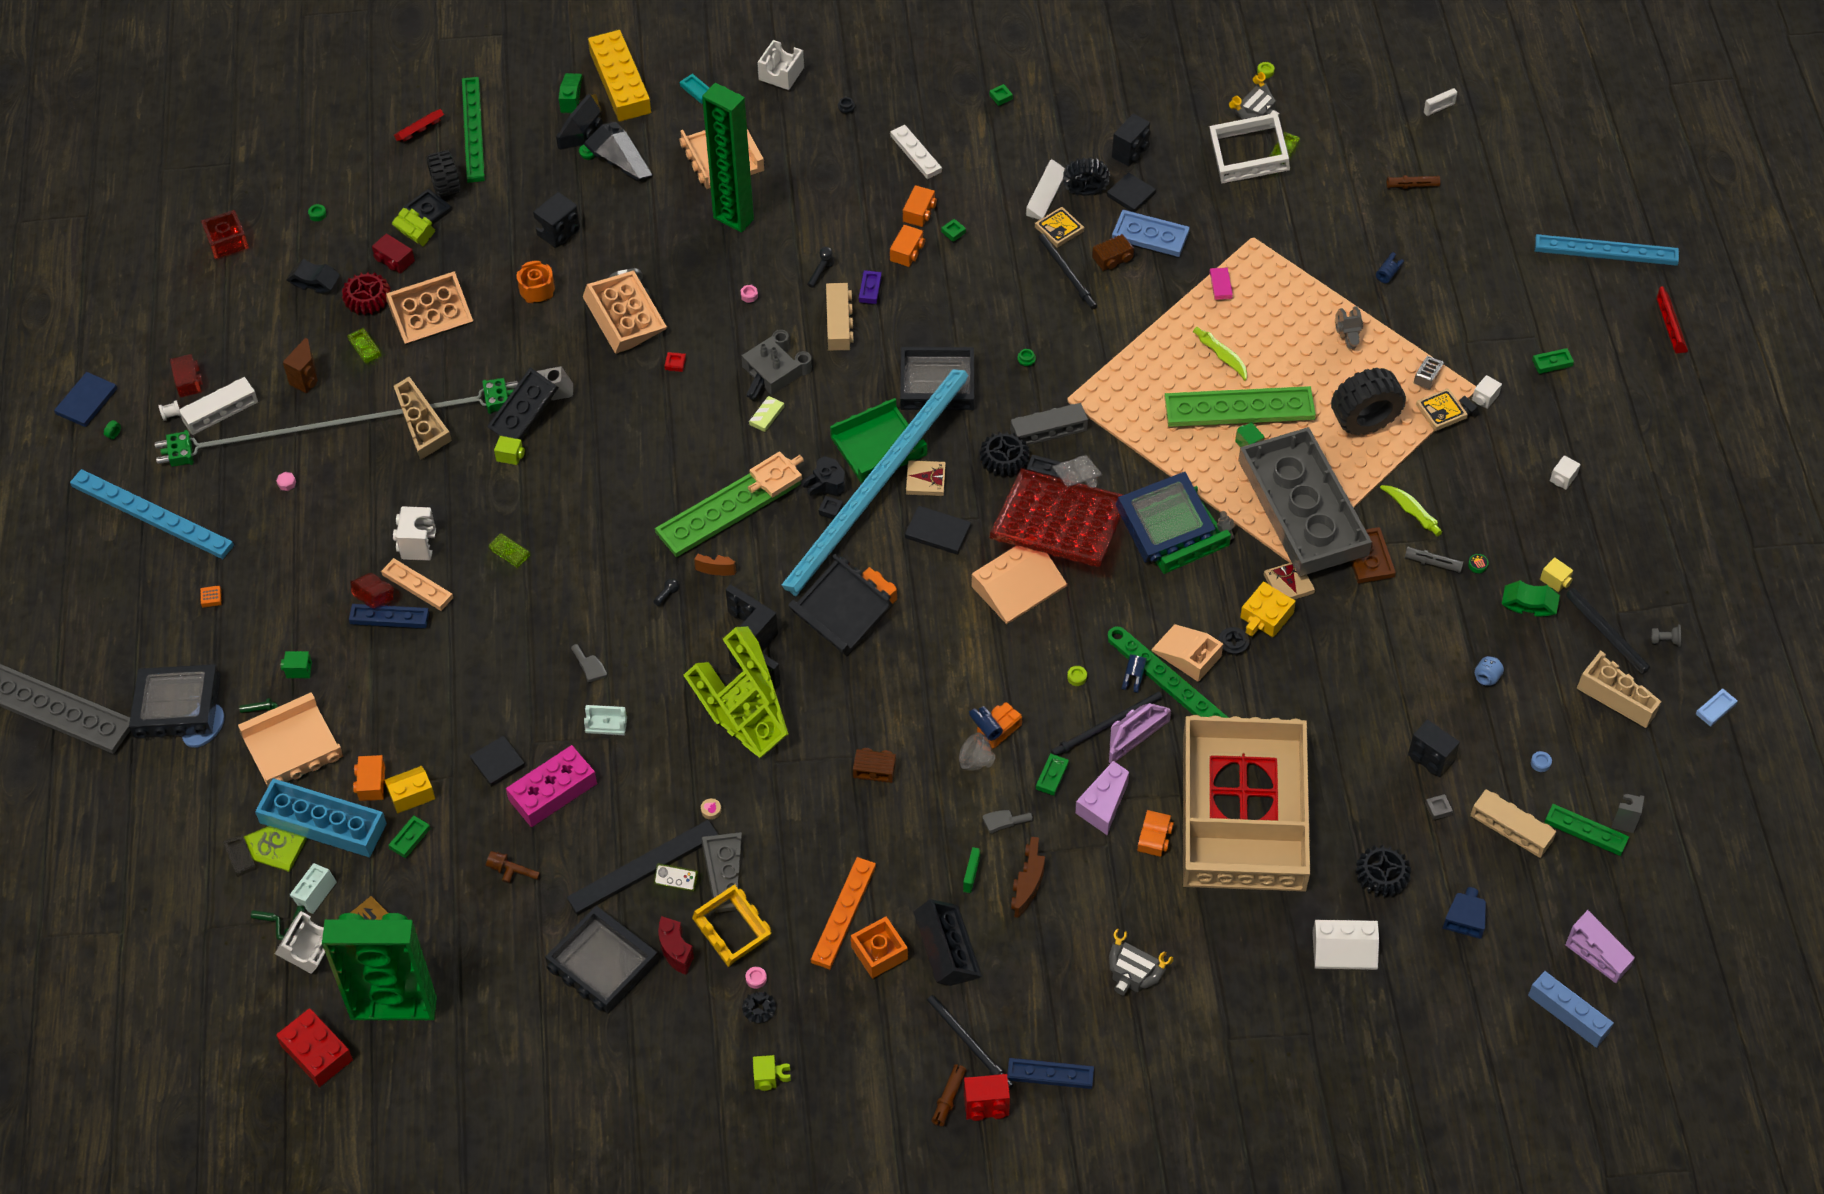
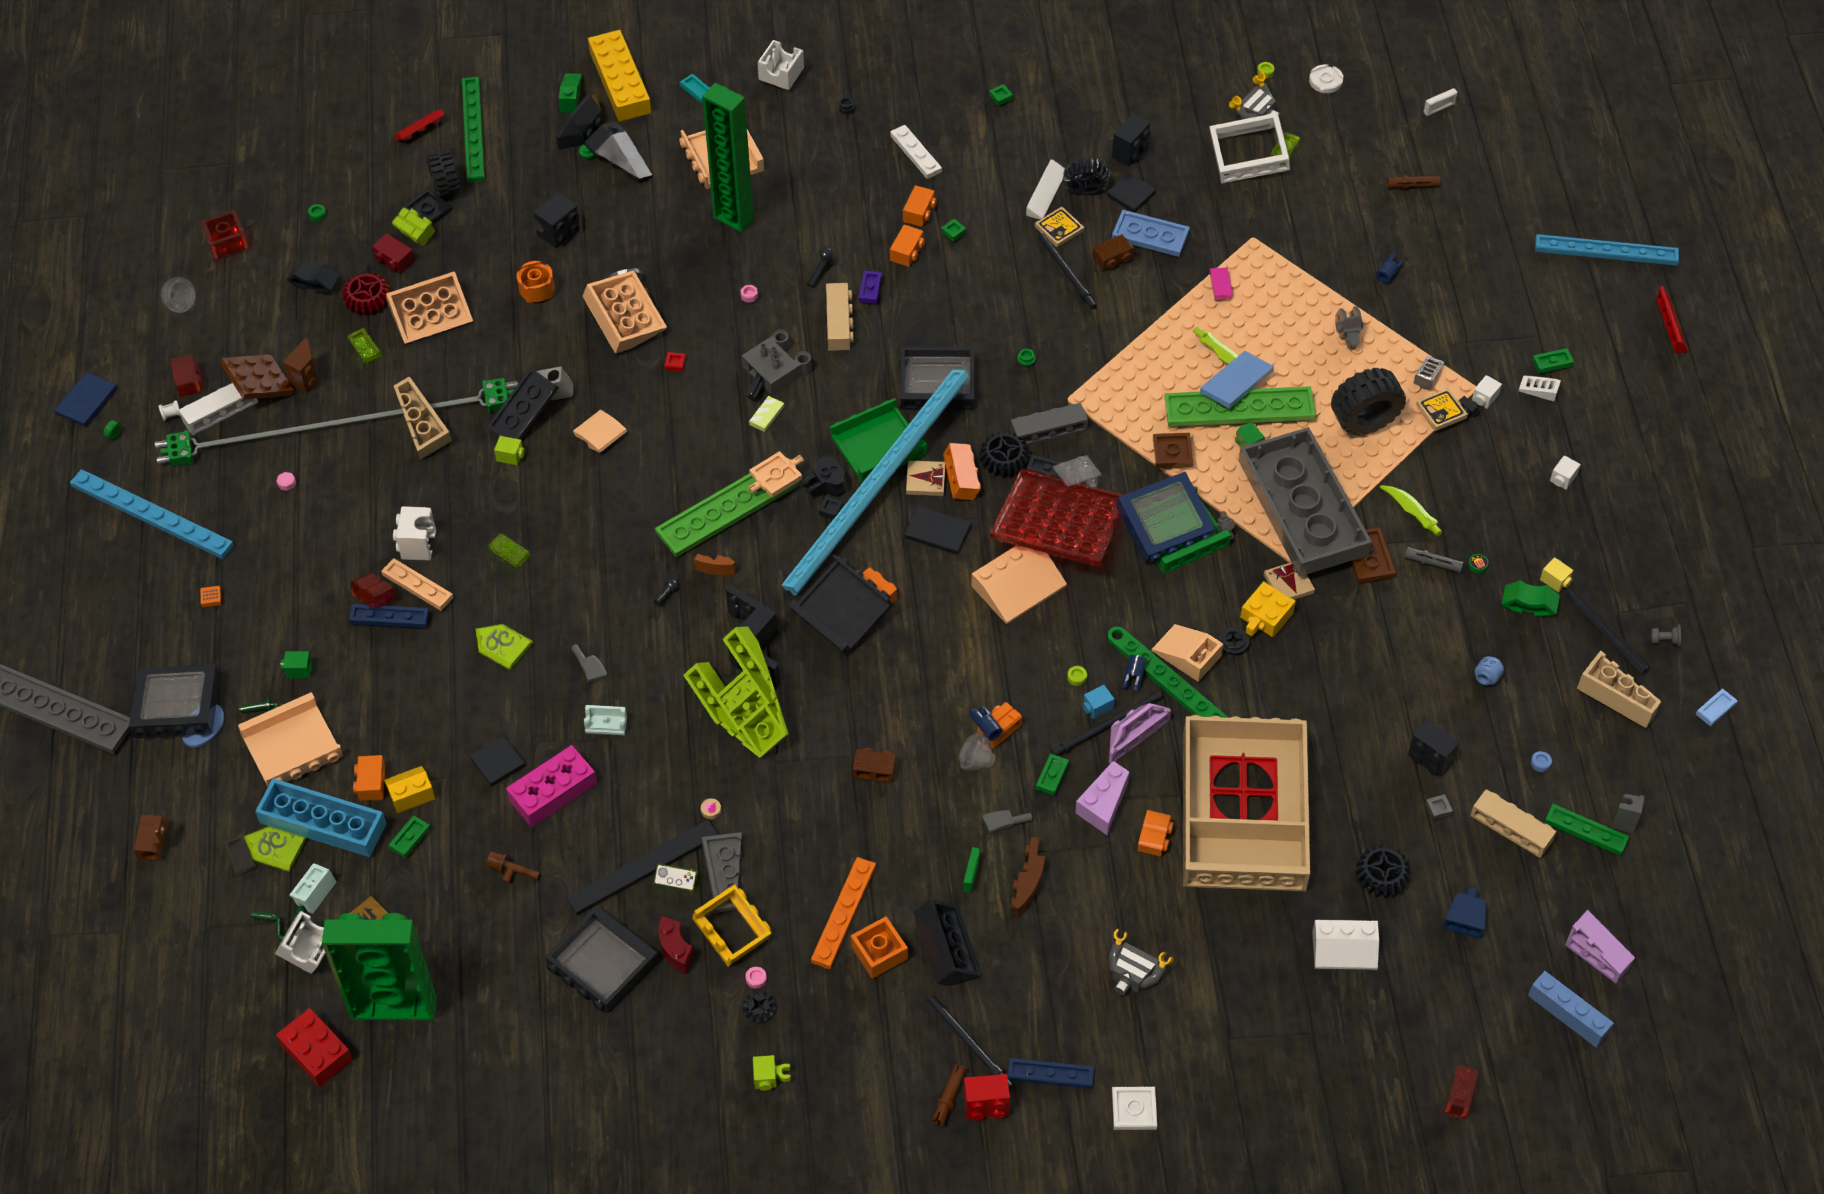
(150, 837): none -> reddish brown piece
(183, 294): none -> clear piece
(257, 376): none -> reddish brown plate
(502, 644): none -> lime tile
(600, 431): none -> light nougat slope
(961, 471): none -> brick
(1098, 702): none -> dark azure brick
(1134, 1108): none -> white tile
(1172, 450): none -> reddish brown plate
(1236, 379): none -> medium blue tile
(1326, 79): none -> white tile
(1461, 1092): none -> clear red brick
(1548, 392): none -> white slope

